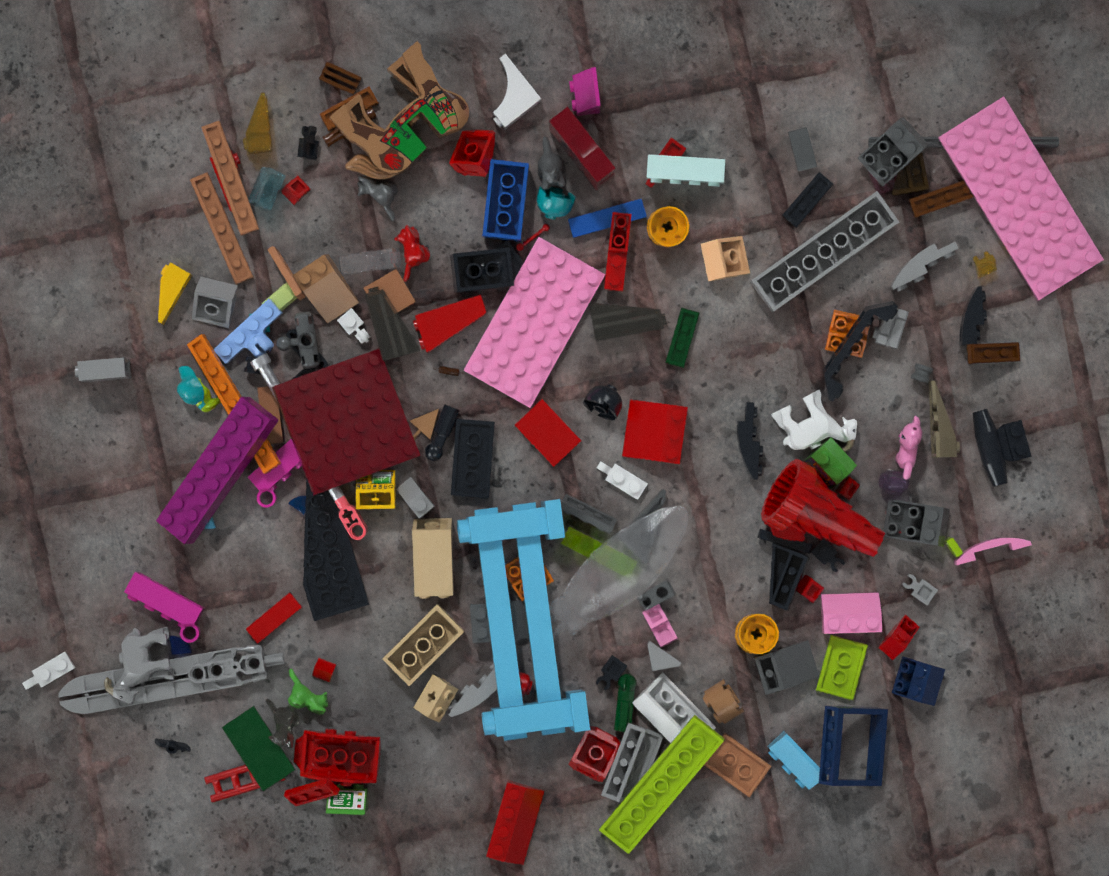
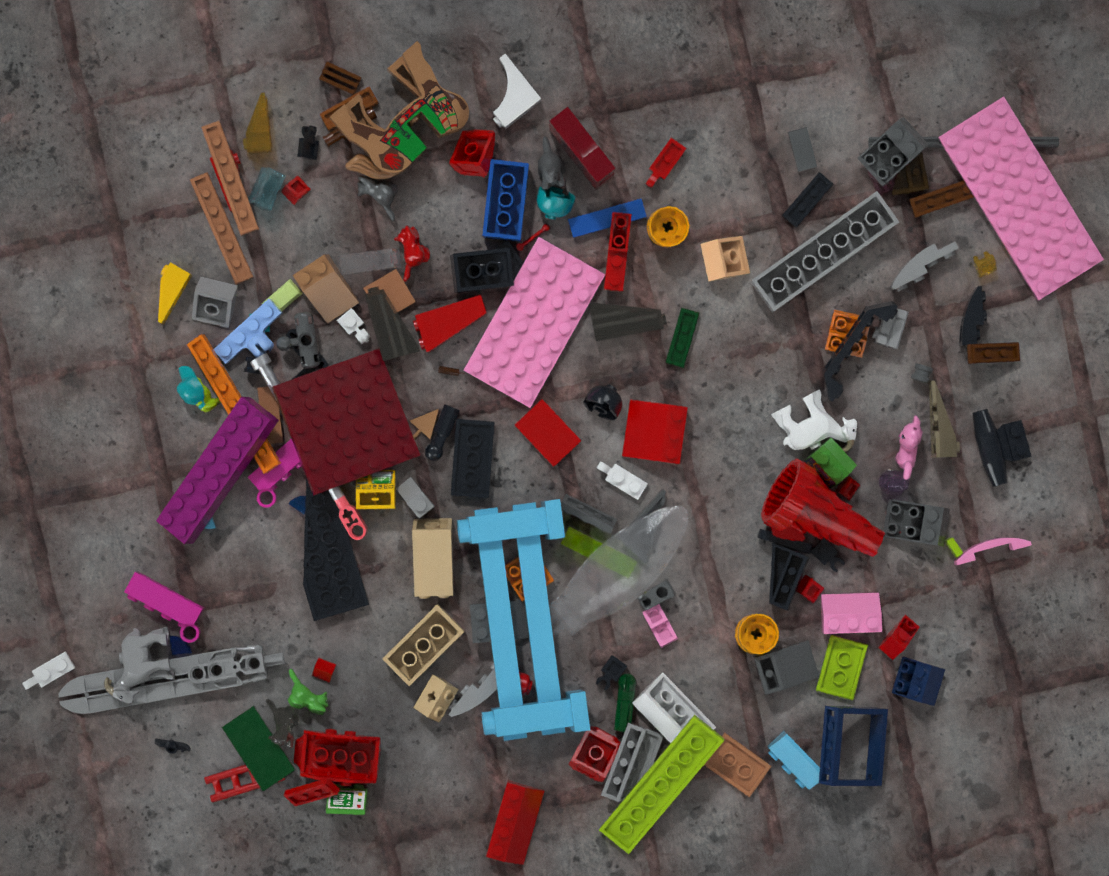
(103, 369): light grey brick -> none
(273, 617): red tile -> none
(286, 272): nougat tile -> none
(585, 92): dark pink slope -> none
(660, 659): light grey slope -> none
(686, 169): light aqua wedge -> none
(723, 702): medium nougat brick -> none
(749, 449): black slope -> none
(922, 591): light grey plate -> none

